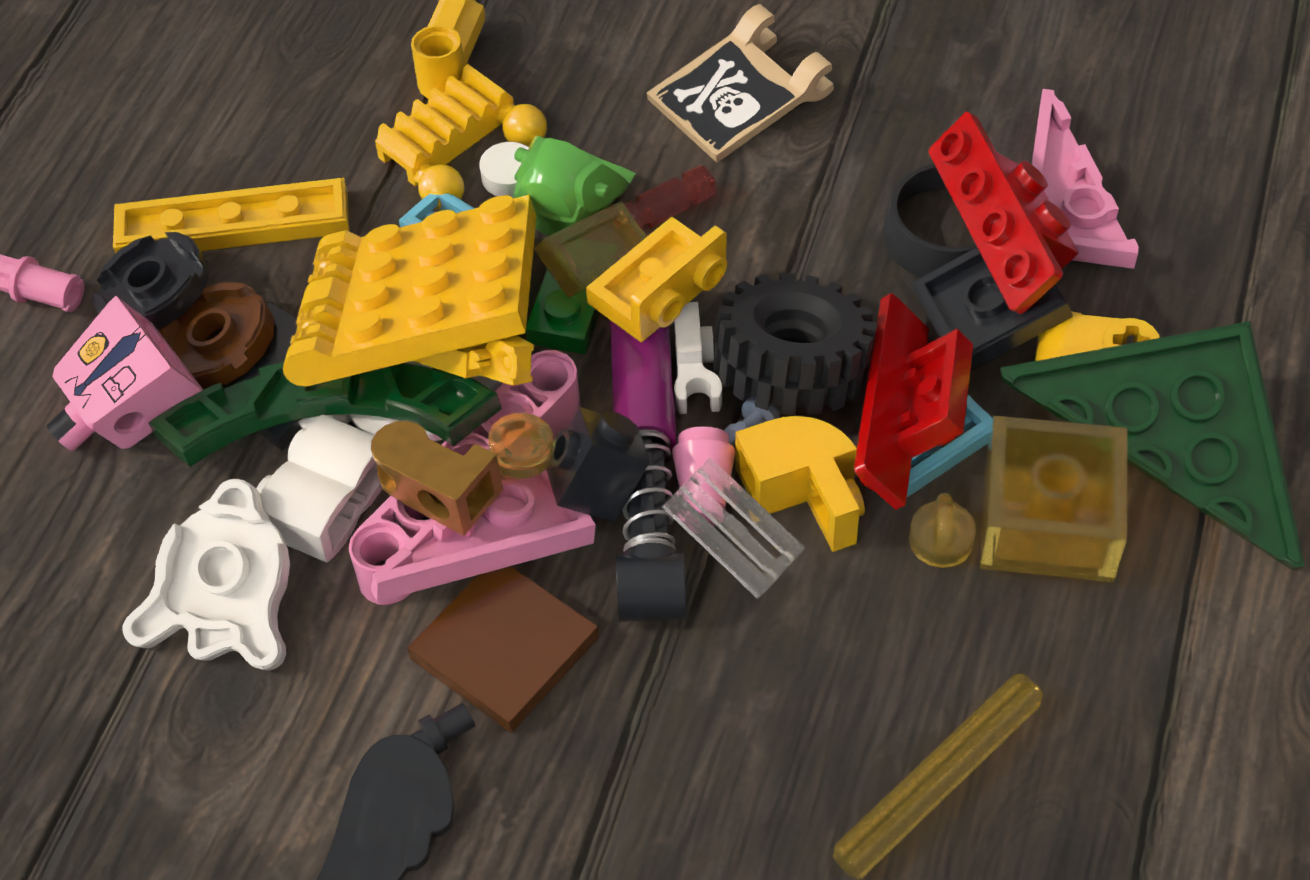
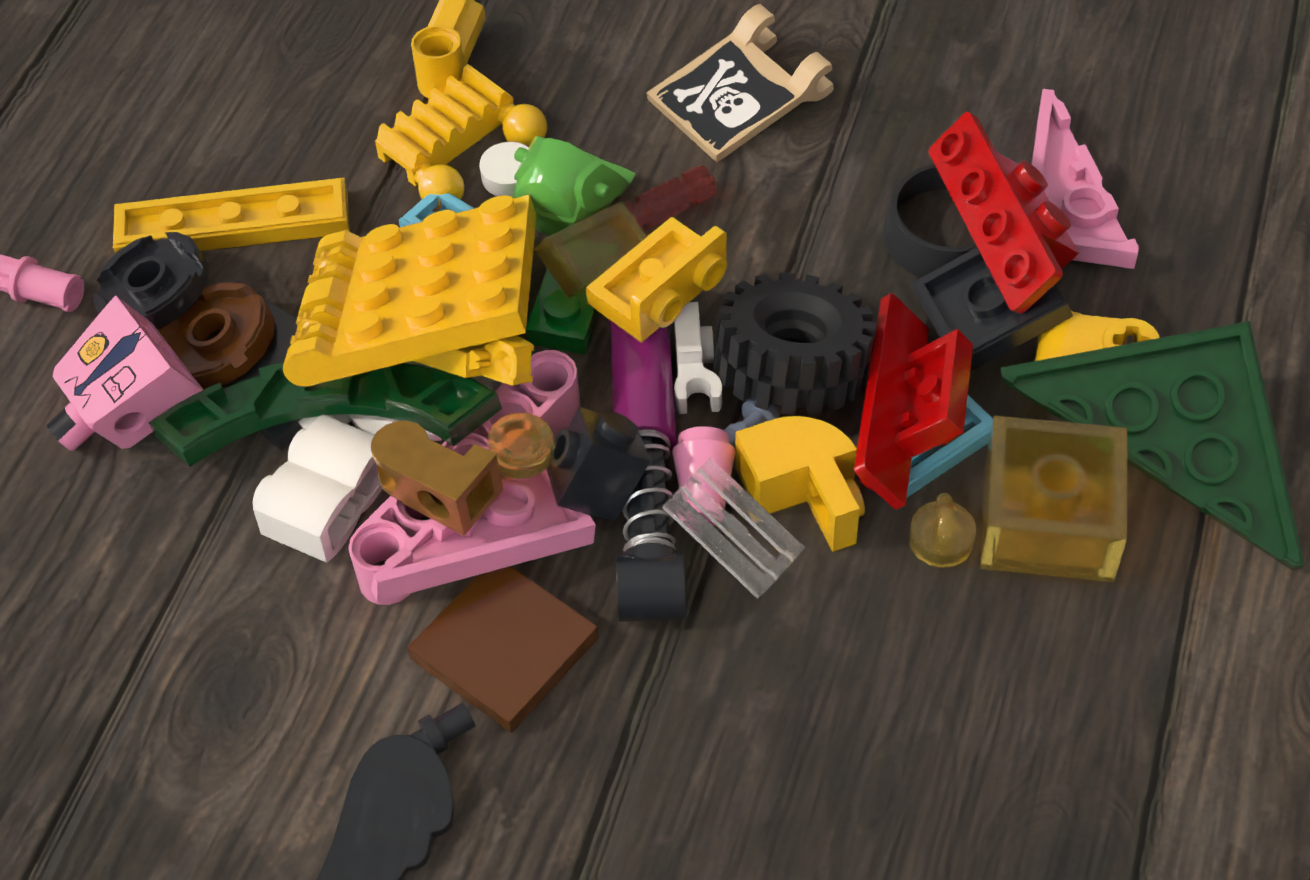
(219, 581): white tile -> none
(937, 776): clear yellow axle -> none

